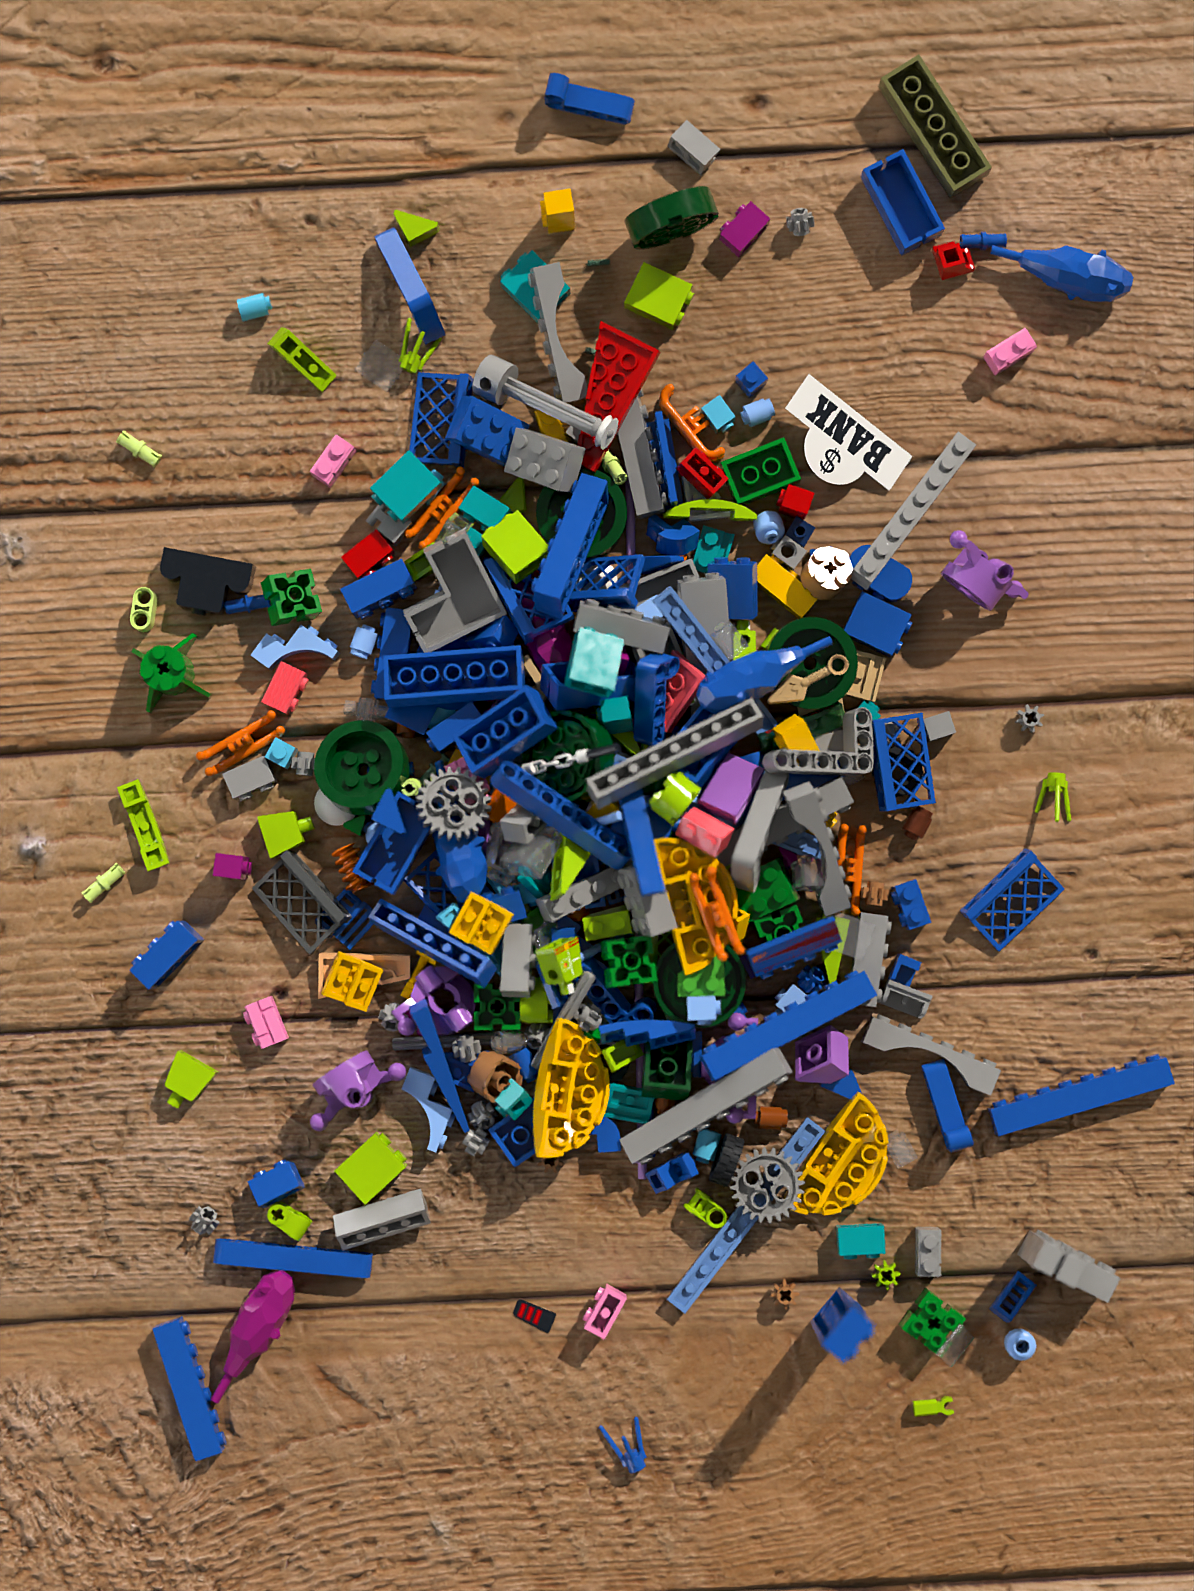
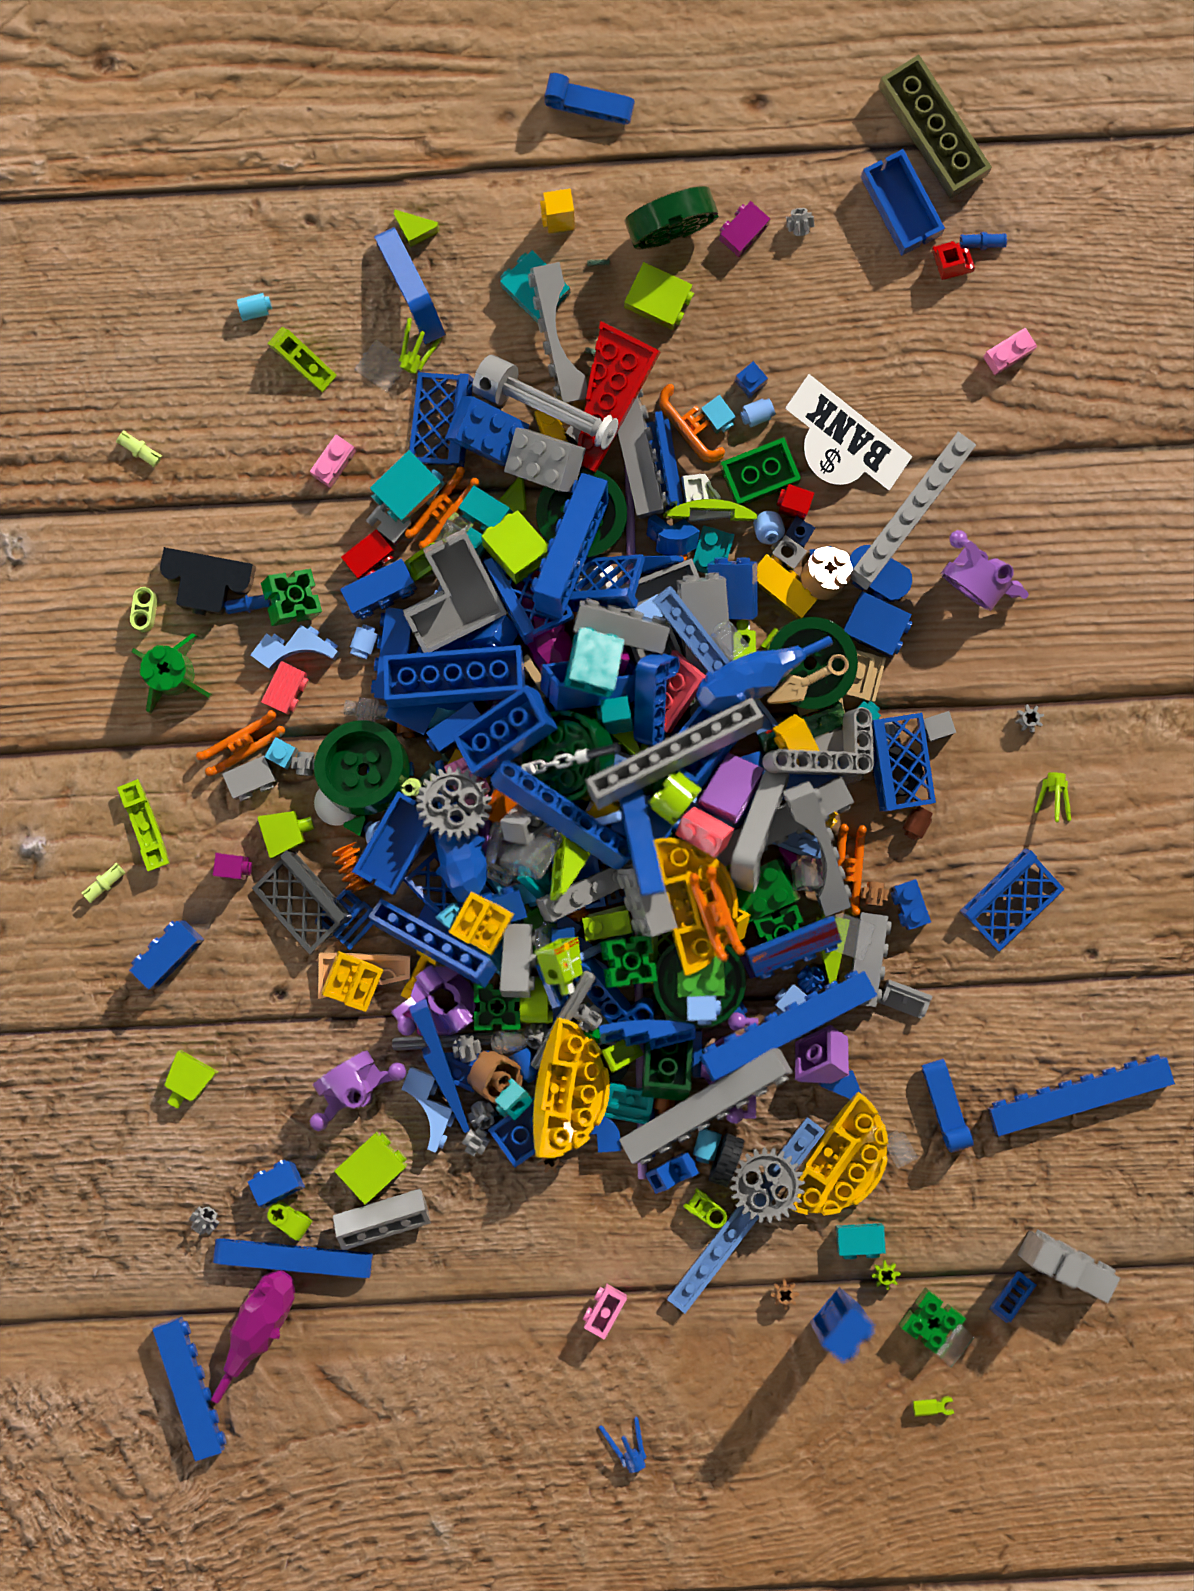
(266, 1022): bright pink brick -> none
(388, 813): blue slope -> none
(389, 1022): light grey gear -> none
(534, 1315): black sticker -> none
(611, 465): yellowish green pin -> none
(693, 147): light grey hinge -> none
(702, 473): red brick -> none
(771, 1118): dark orange brick -> none
(904, 970): blue panel -> none
(928, 1251): light grey brick -> none
(974, 1073): light grey arch -> none
(1012, 1343): light blue head -> none
(1074, 272): blue piece -> none

